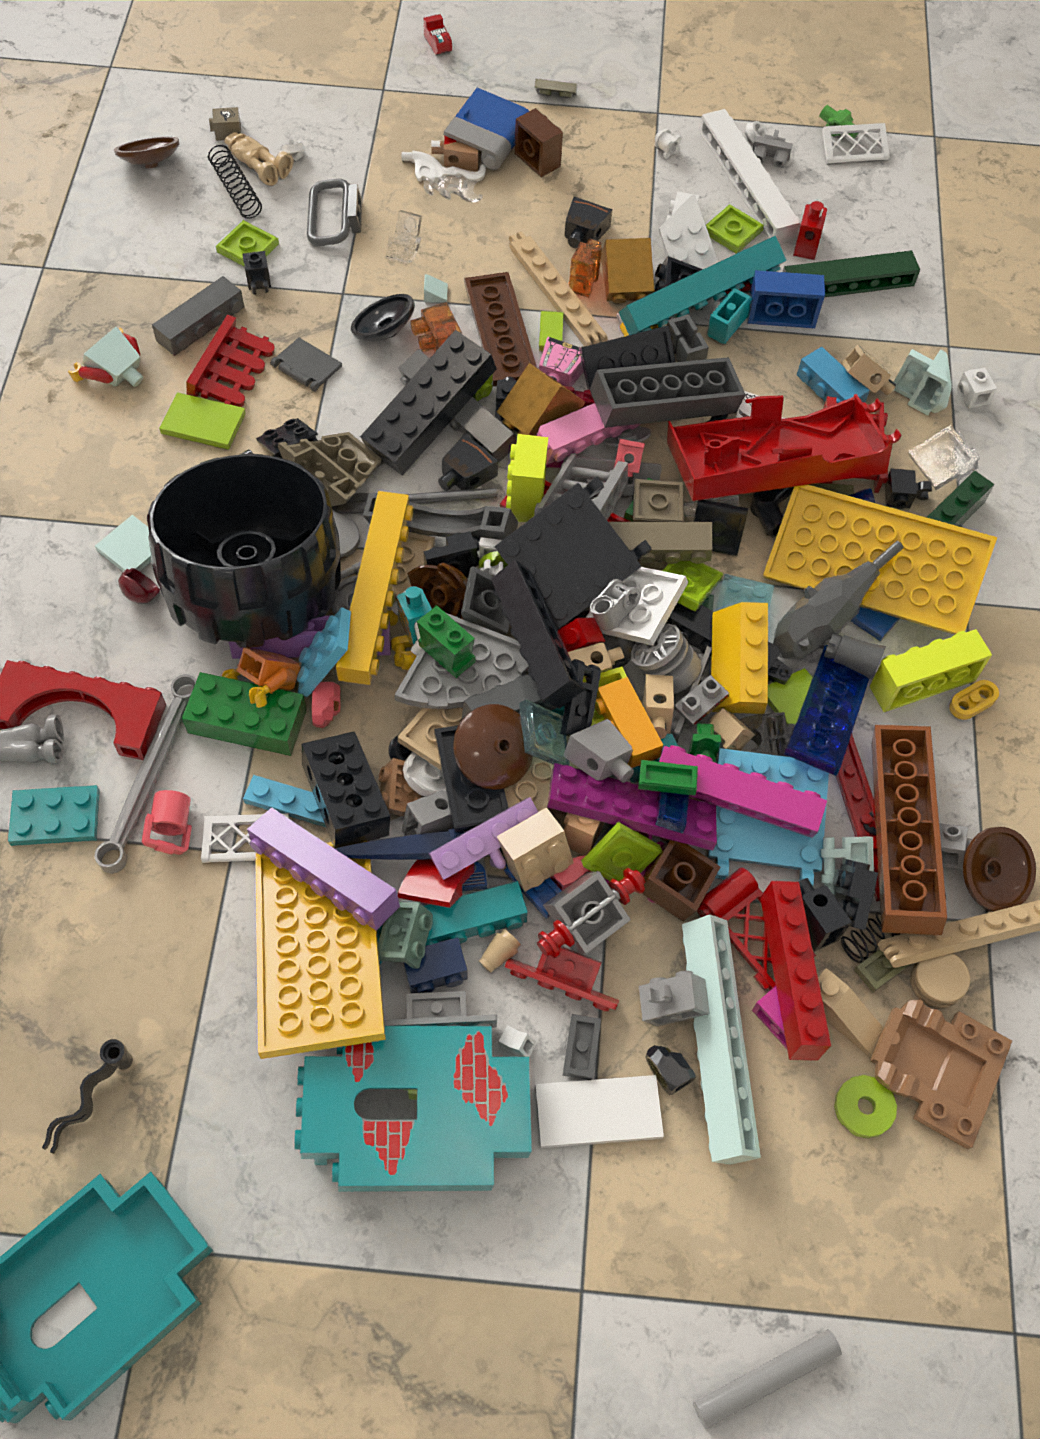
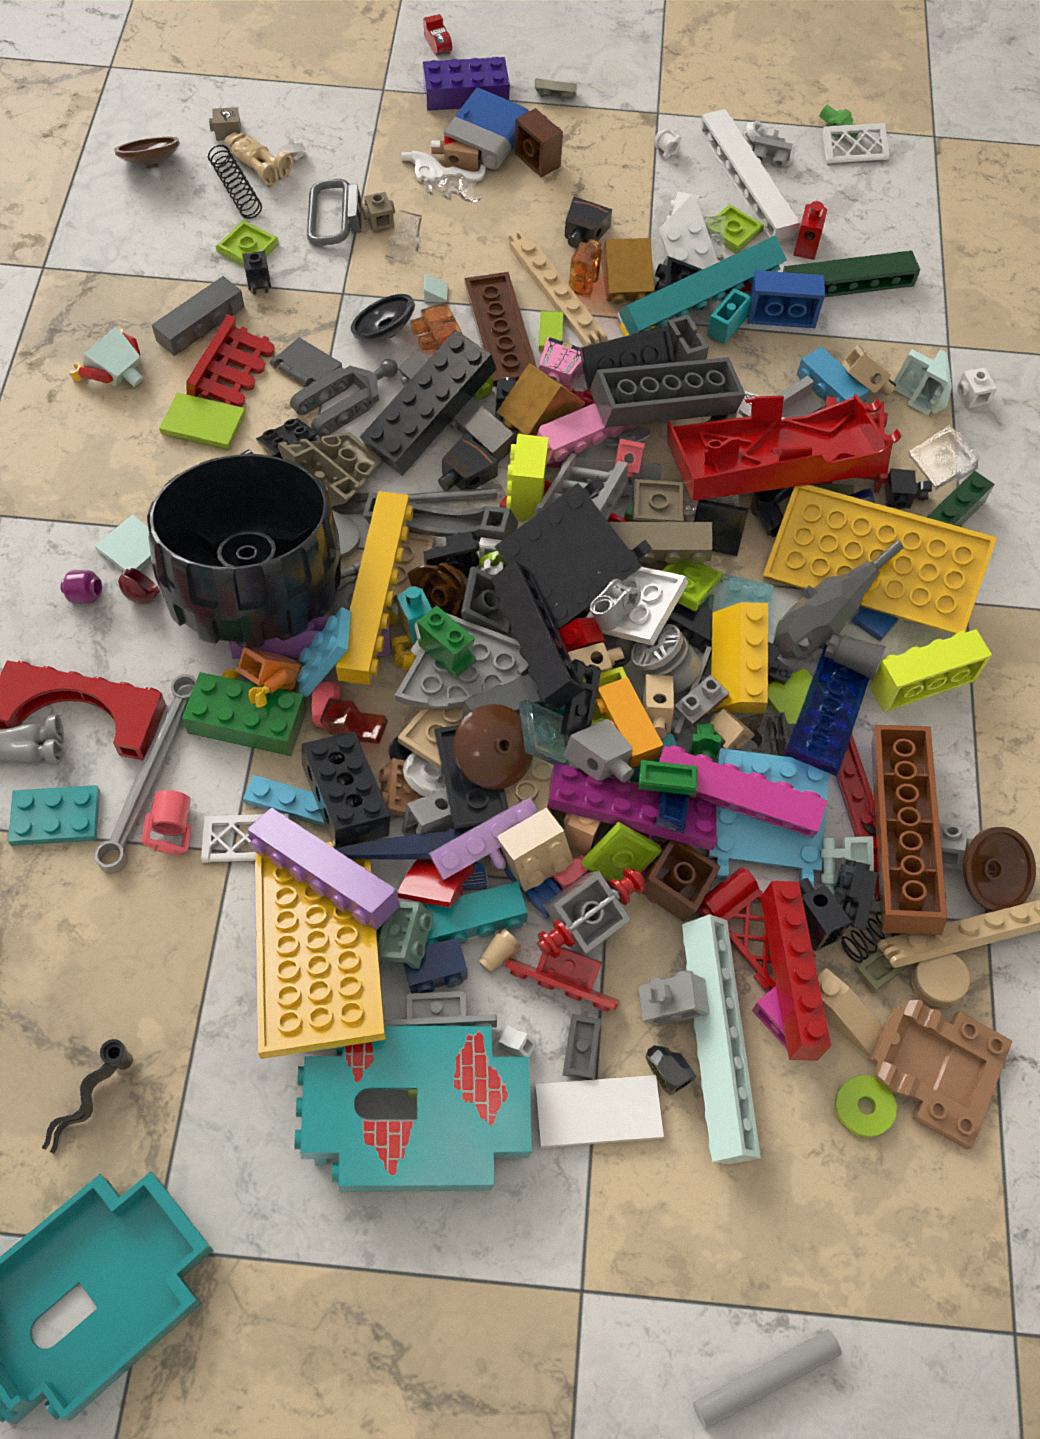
(81, 586): none -> magenta head
(335, 384): none -> dark grey piece
(344, 717): none -> clear red brick
(378, 211): none -> dark tan brick
(453, 81): none -> dark purple brick
(716, 230): none -> clear plate
(799, 400): none -> light grey panel
(972, 701): yellow plate -> none

